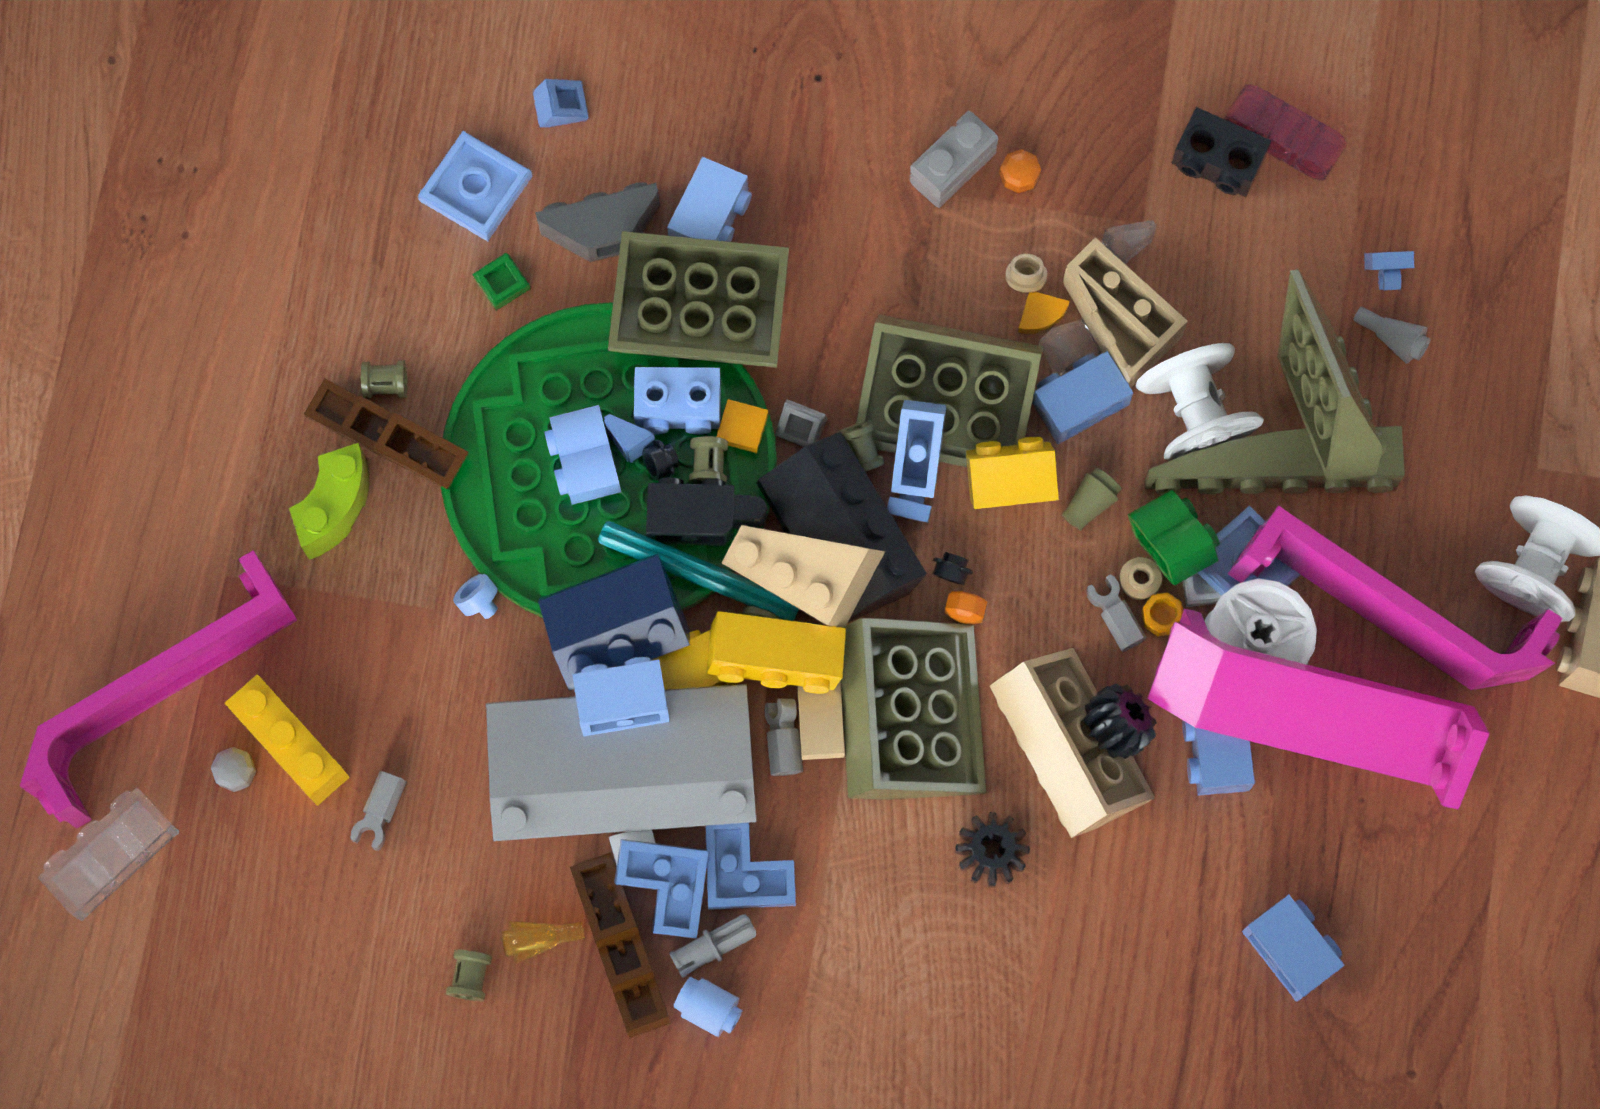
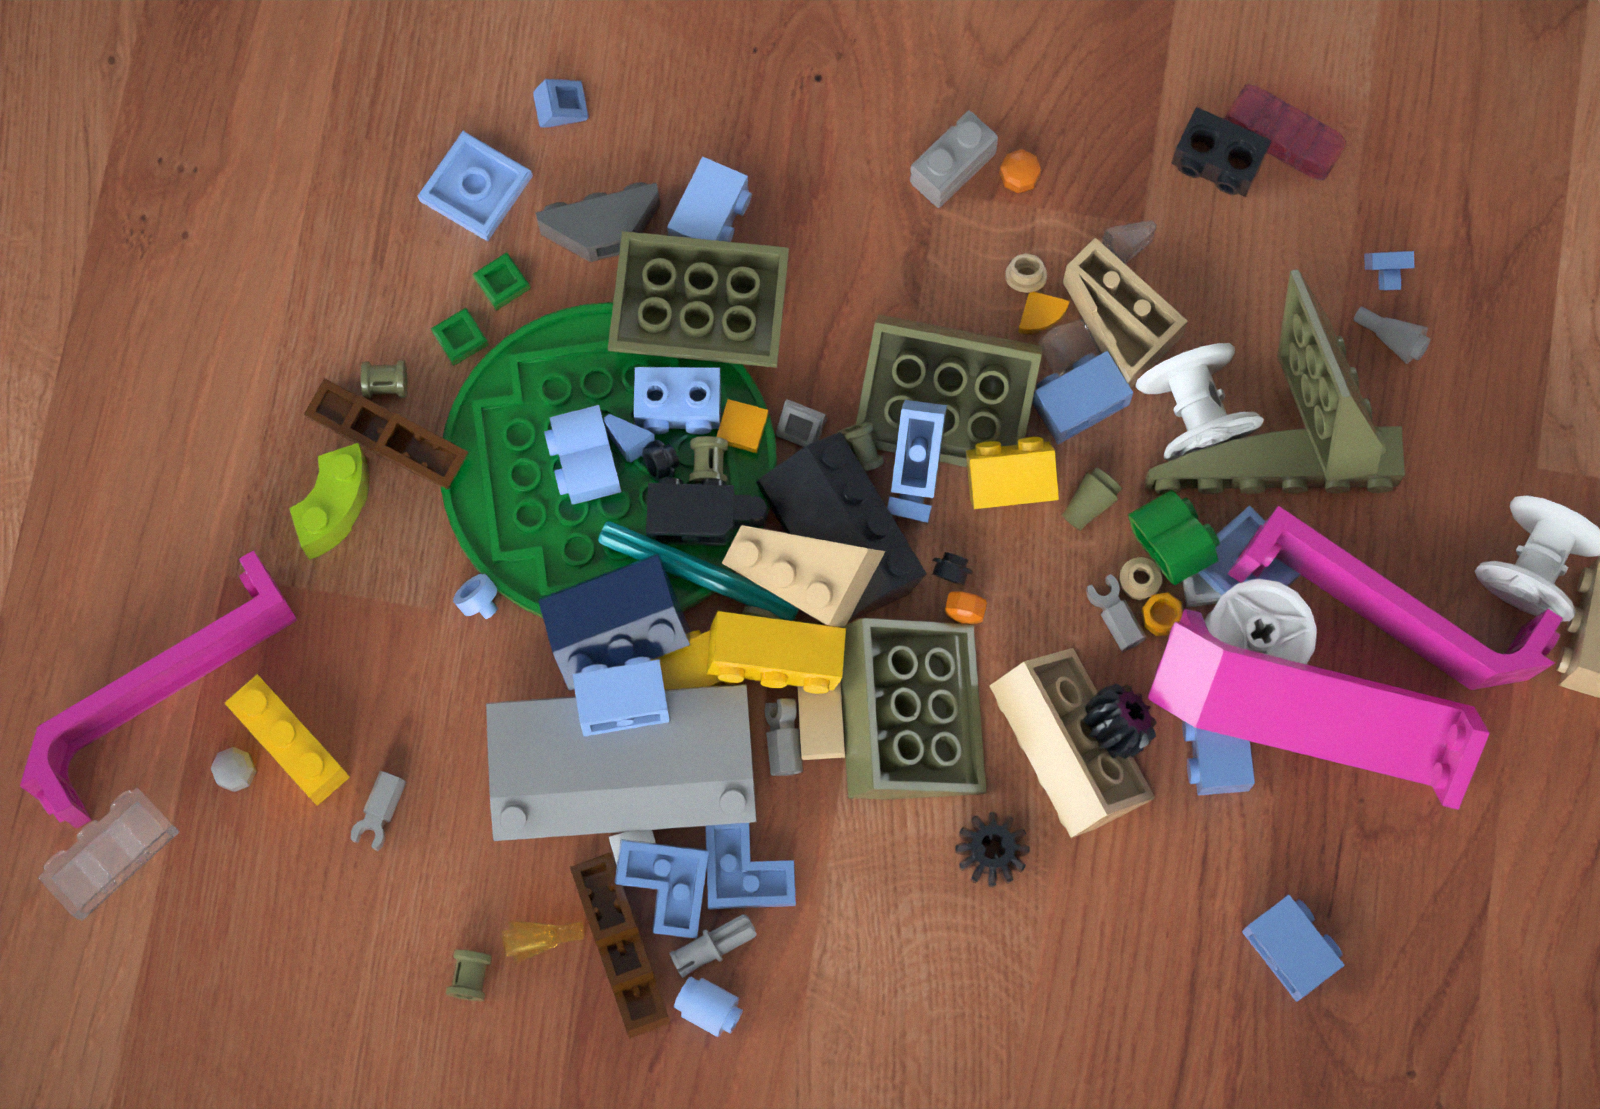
(459, 336): none -> green tile

